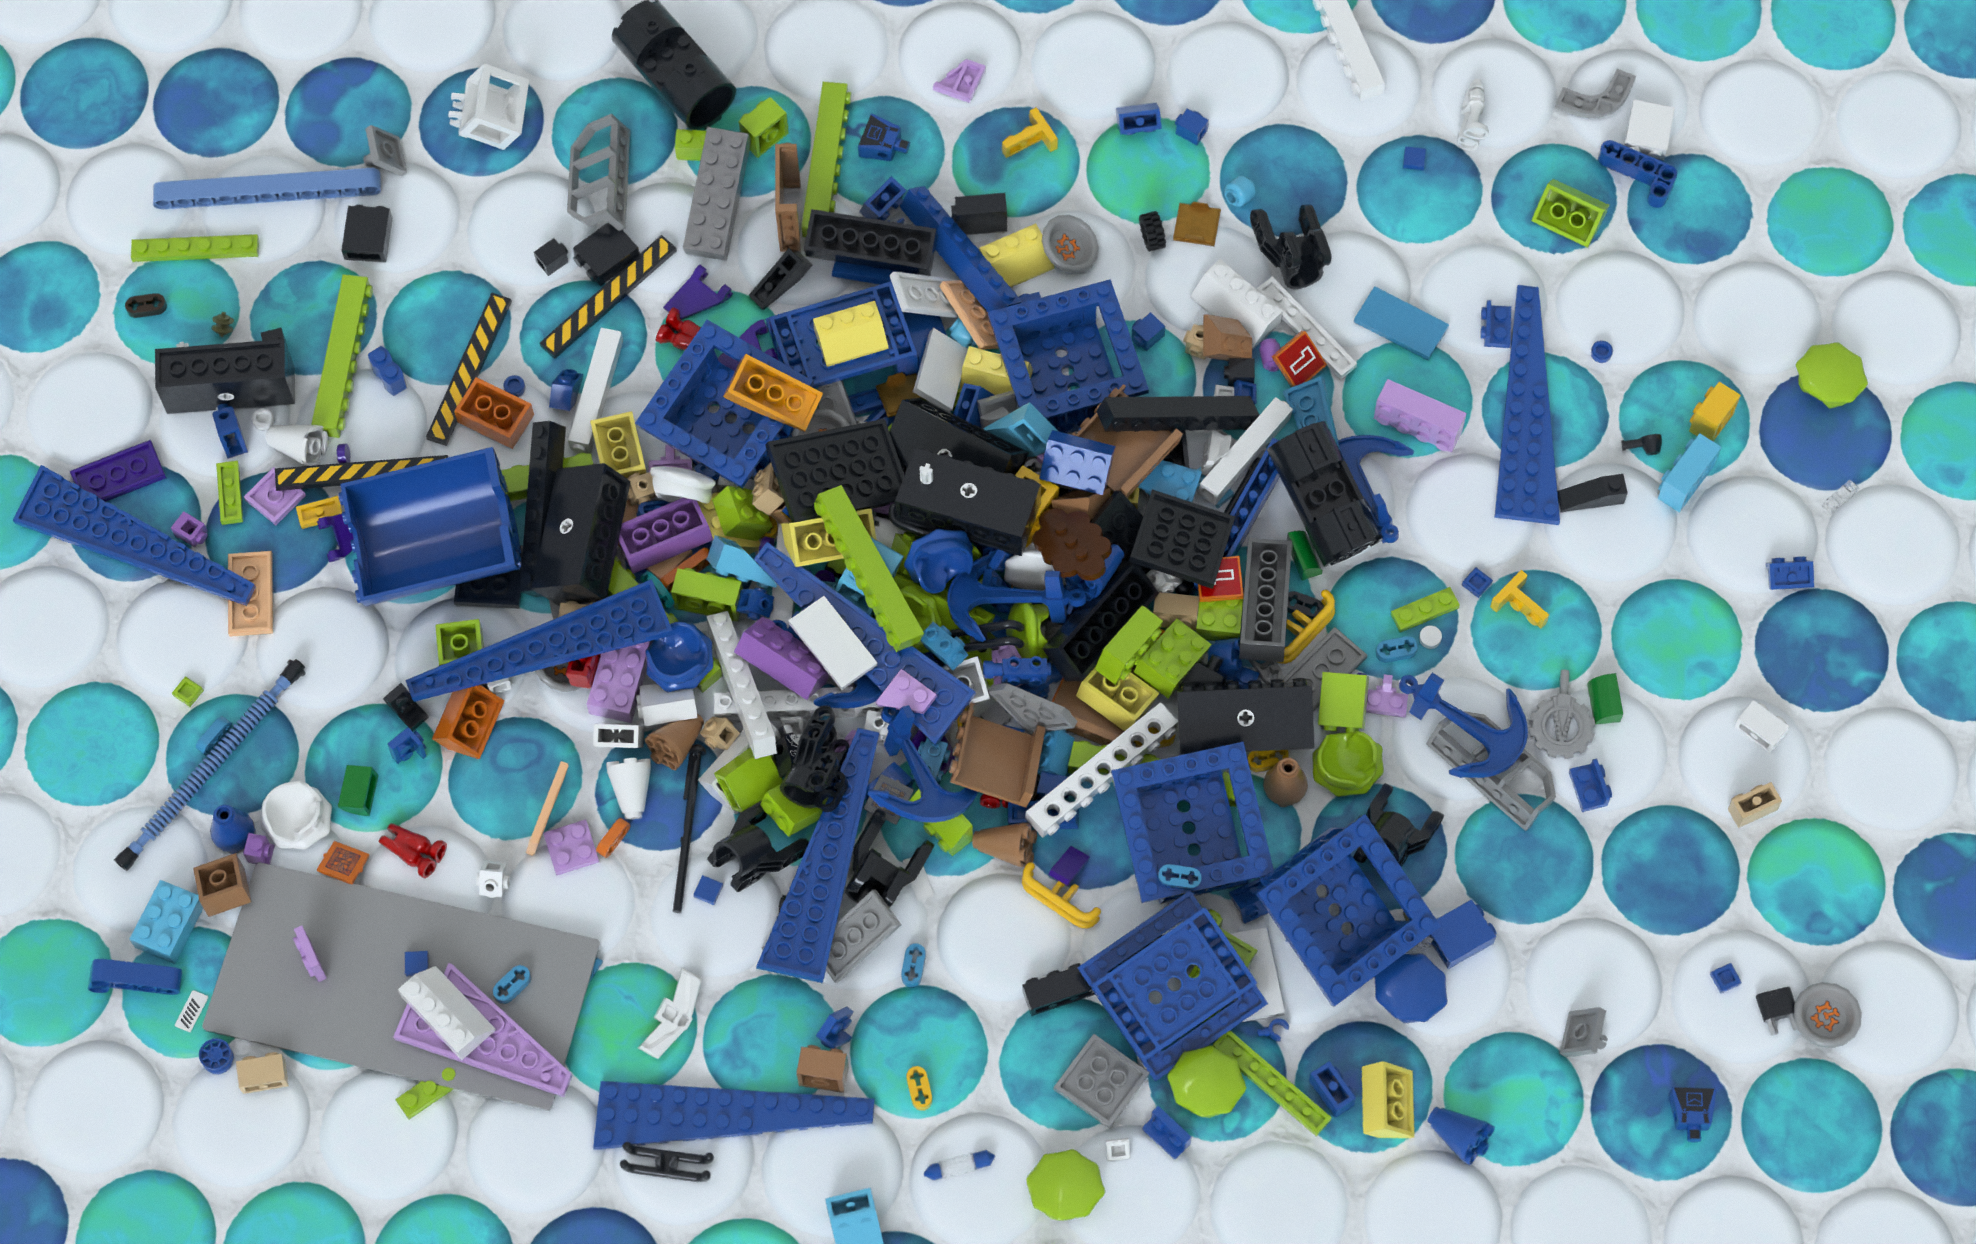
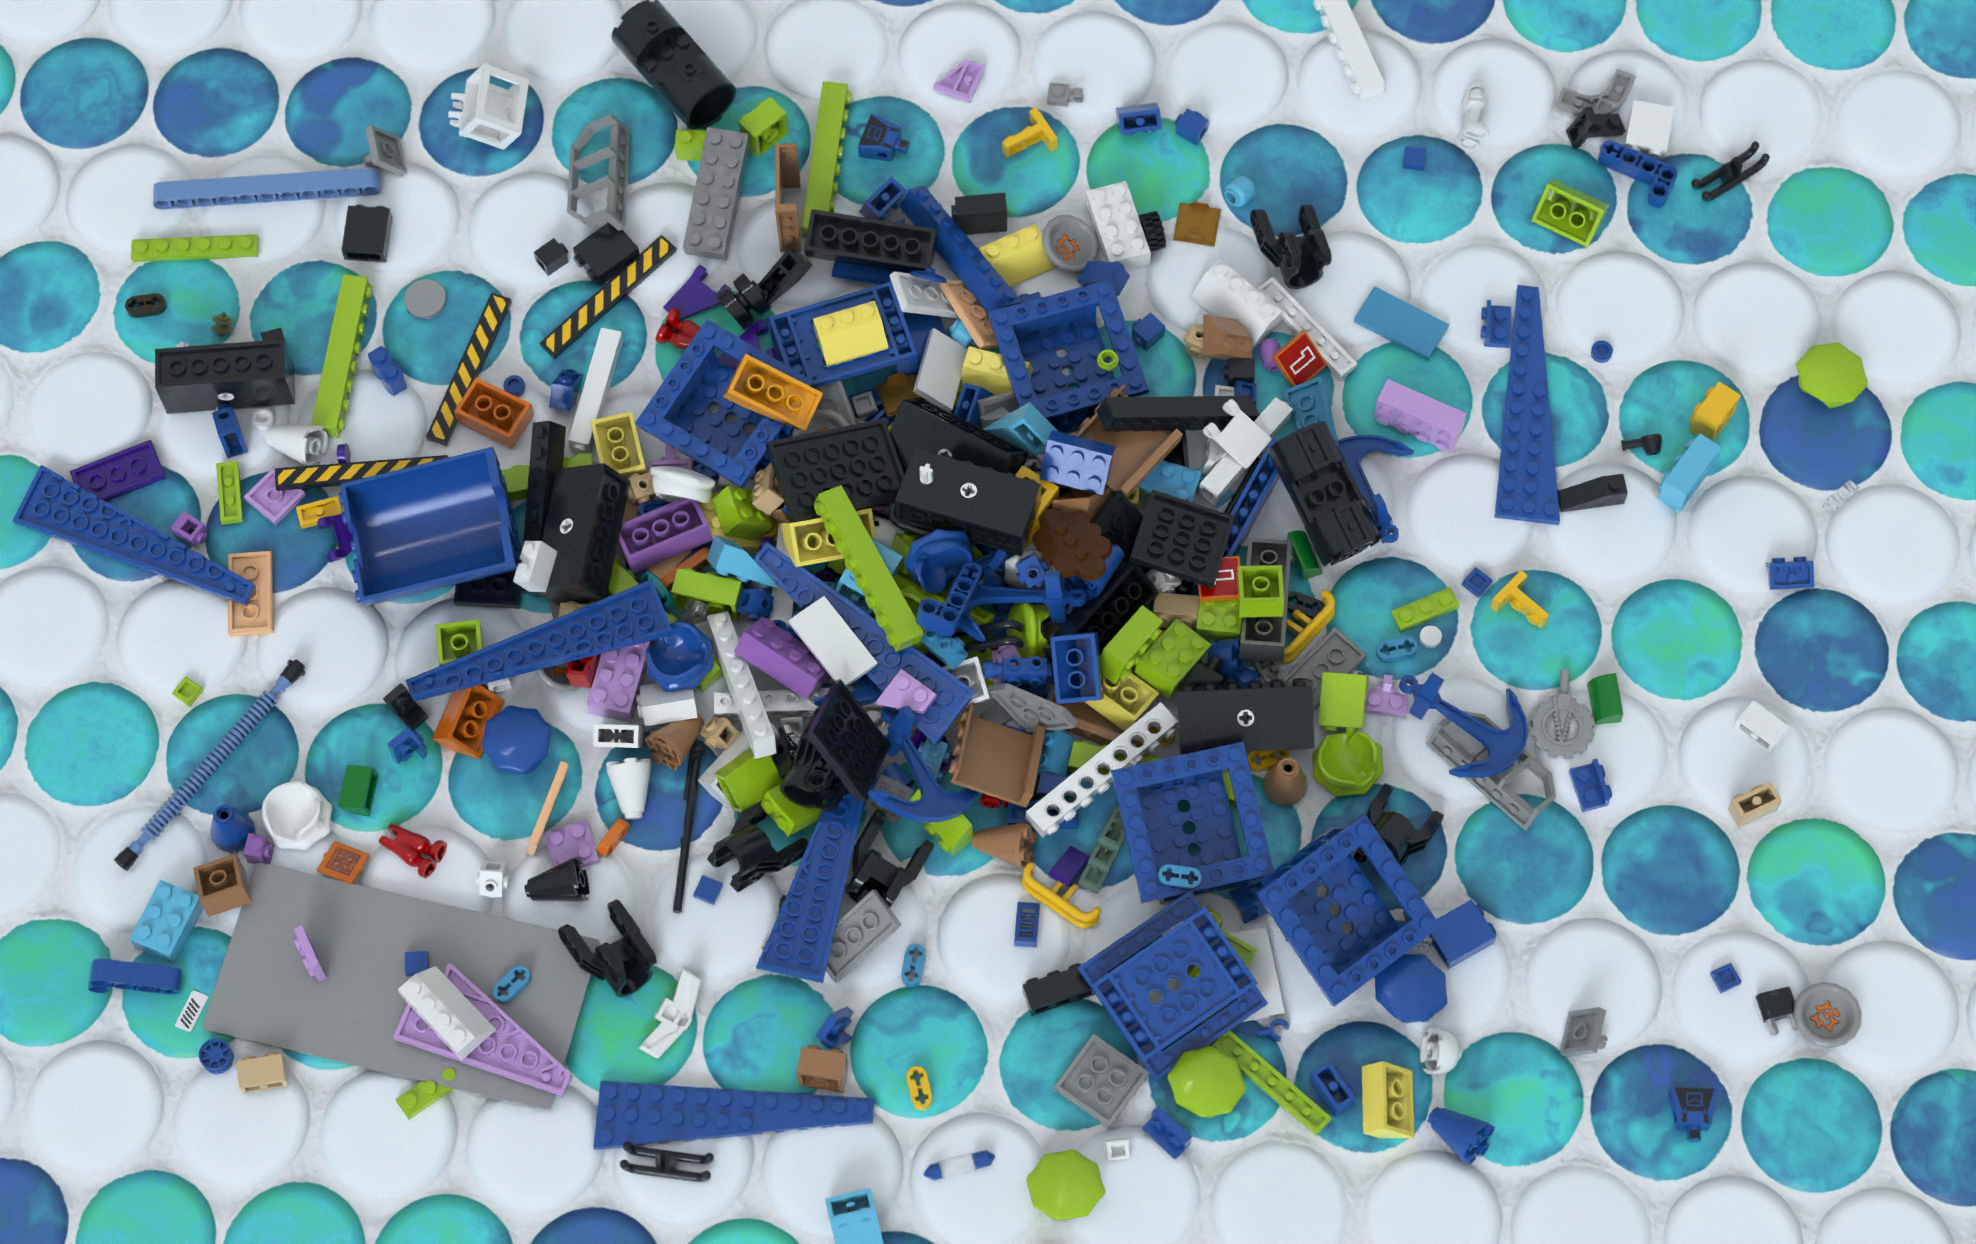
(213, 735): dark azure beam -> none
(425, 299): none -> light grey tile
(517, 739): none -> blue piece
(536, 566): none -> white piece
(560, 883): none -> black cone
(623, 963): none -> black piece
(693, 612): none -> clear beam
(748, 297): none -> black wheel
(848, 740): none -> black plate
(864, 404): none -> light grey tile
(928, 274): none -> blue piece
(946, 617): none -> blue beam
(1027, 941): none -> blue slope
(1029, 563): none -> blue brick
(1060, 94): none -> light grey plate
(1077, 667): none -> blue slope
(1100, 271): none -> blue brick
(1104, 854): none -> sand green slope
(1107, 354): none -> lime plate
(1118, 225): none -> white brick
(1240, 437): none -> white flag
(1260, 591): none -> lime brick
(1439, 1051): none -> white cylinder
(1592, 126): none -> black bracket
(1731, 173): none -> black piece

